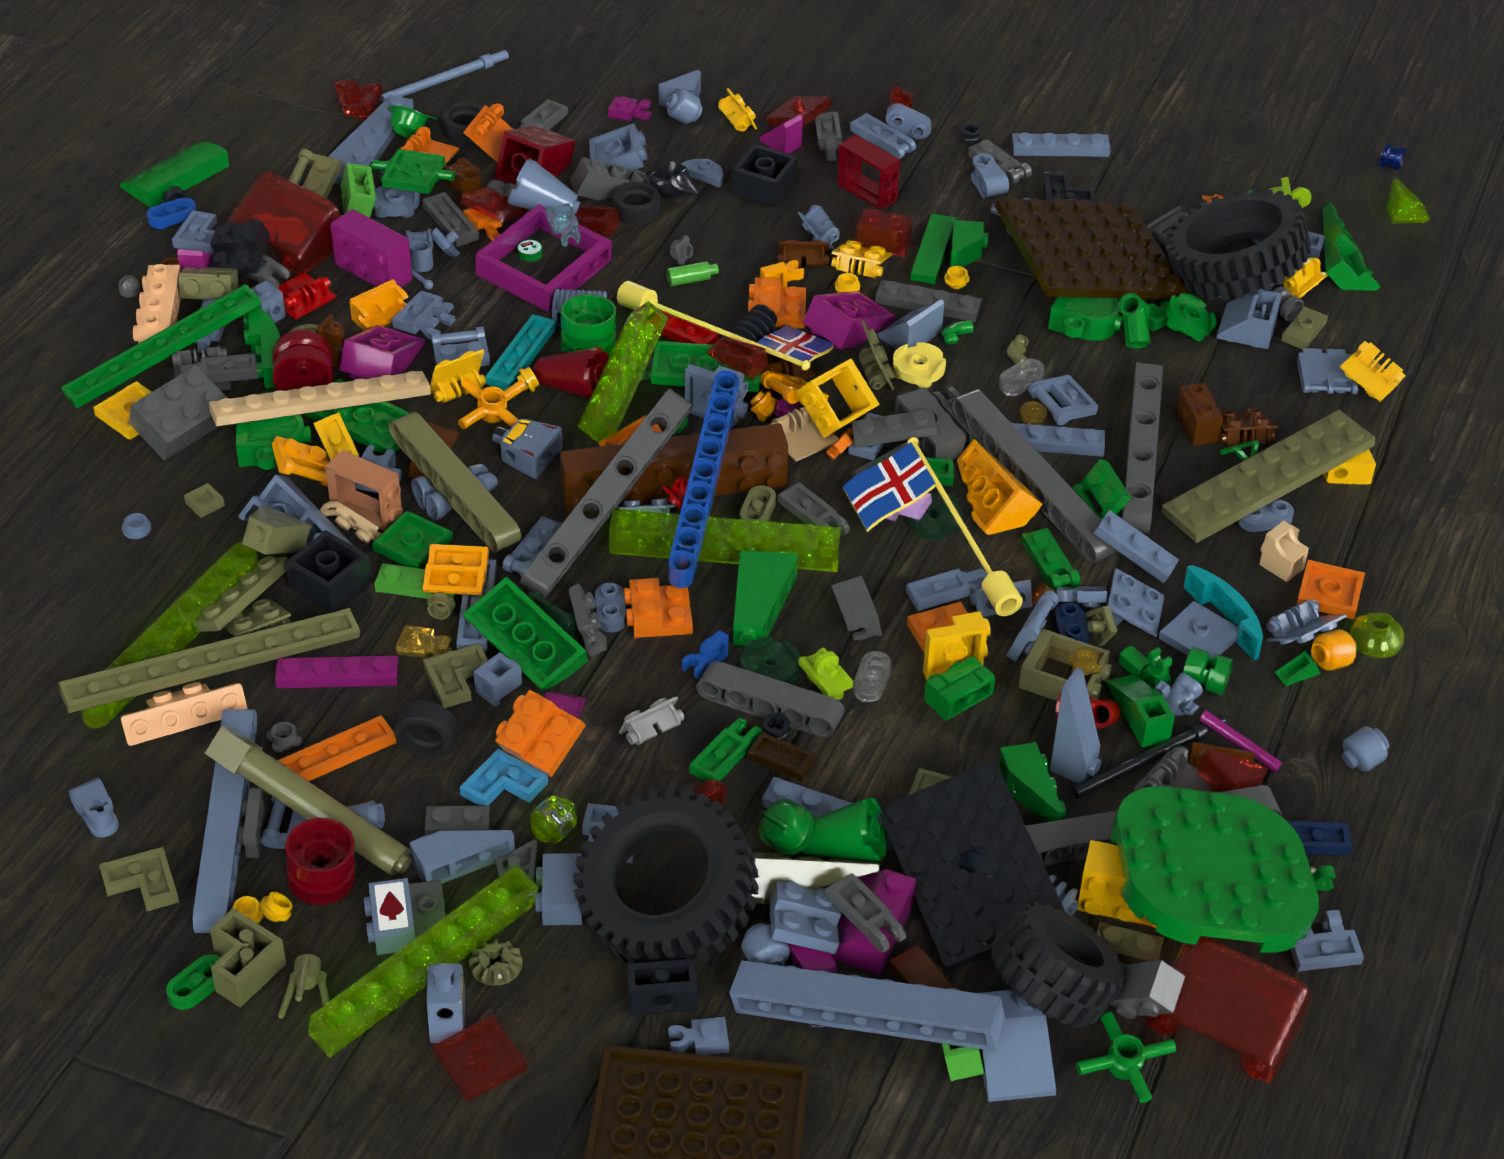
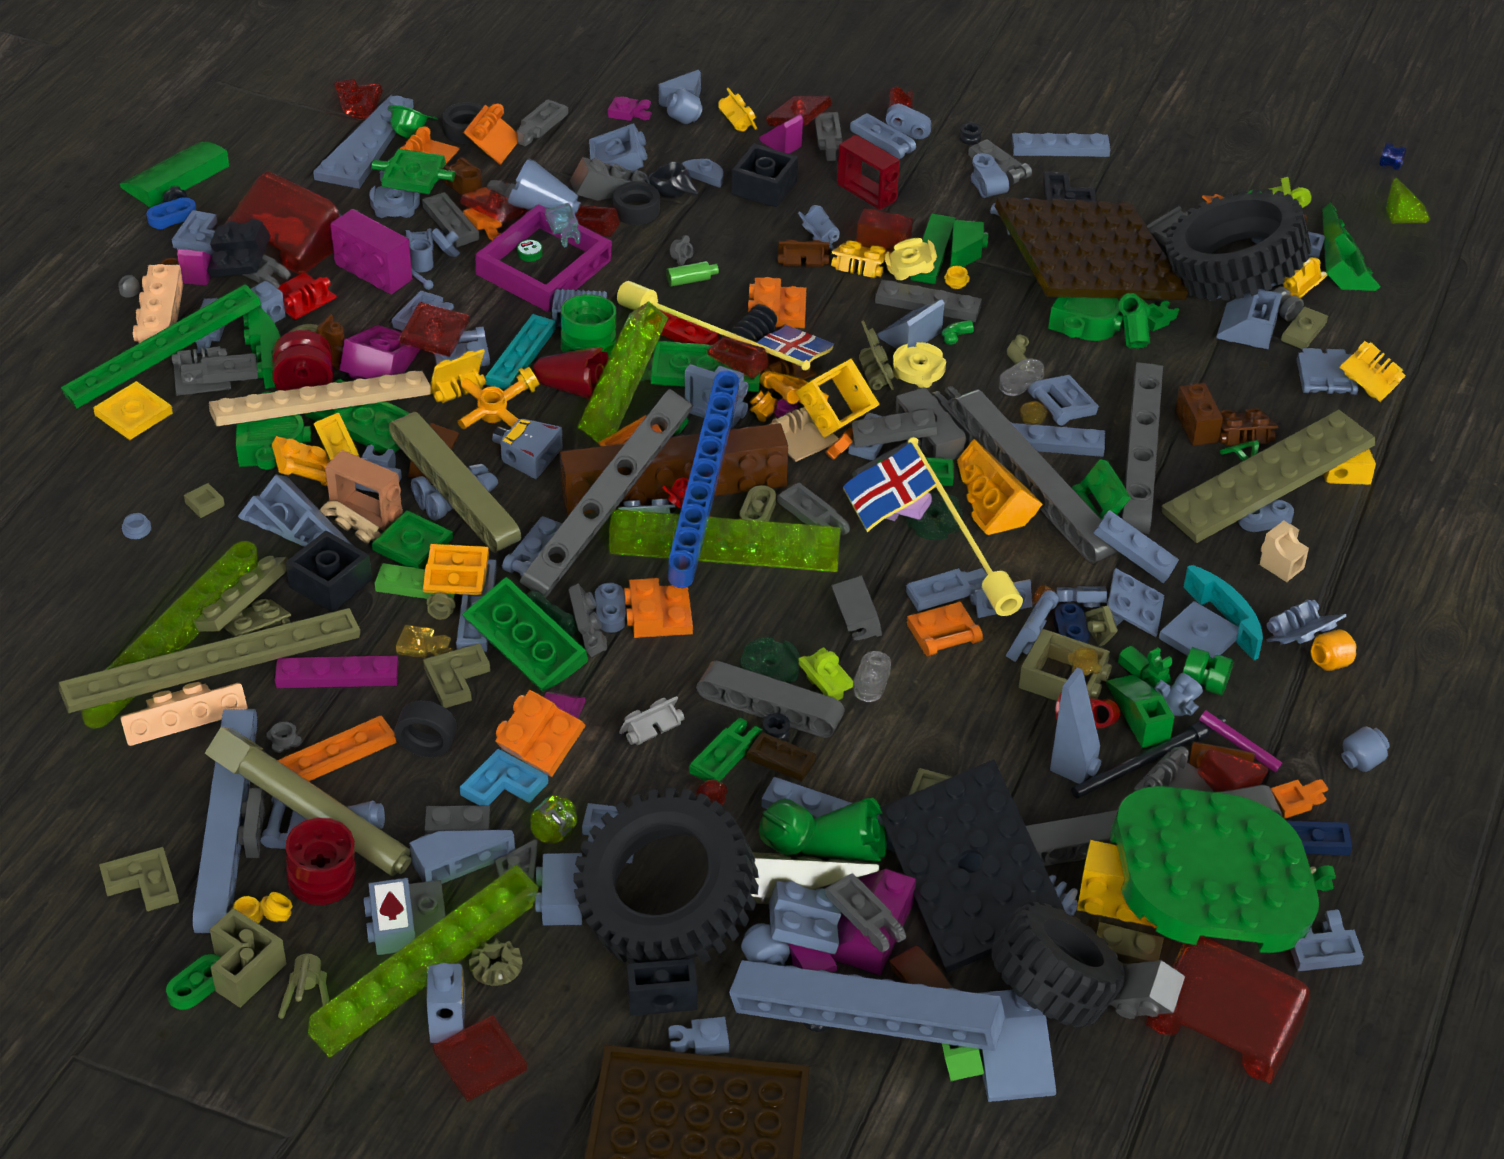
(95, 807): sand blue piece -> none
(176, 413): dark grey brick -> none
(207, 282): olive brick -> none
(275, 532): olive slope -> none
(322, 173): olive plate -> none
(358, 189): bright green brick -> none
(377, 305): light orange hinge -> none
(434, 329): none -> clear red plate
(485, 61): sand blue bar -> none
(497, 678): sand blue brick -> none
(545, 147): dark red slope -> none
(710, 650): blue plate -> none
(761, 592): green slope -> none
(785, 272): light orange plate -> none
(840, 318): magenta slope -> none
(847, 283): yellow plate -> none
(911, 258): none -> light yellow plate
(956, 642): yellow plate -> none
(959, 687): green brick -> none
(1029, 781): green slope -> none
(1049, 559): green plate -> none
(1117, 1061): green bar -> none
(1189, 316): green plate -> none
(1297, 799): none -> orange plate
(1298, 669): green piece -> none
(1332, 587): orange plate -> none
(1374, 640): clear neon green piece -> none

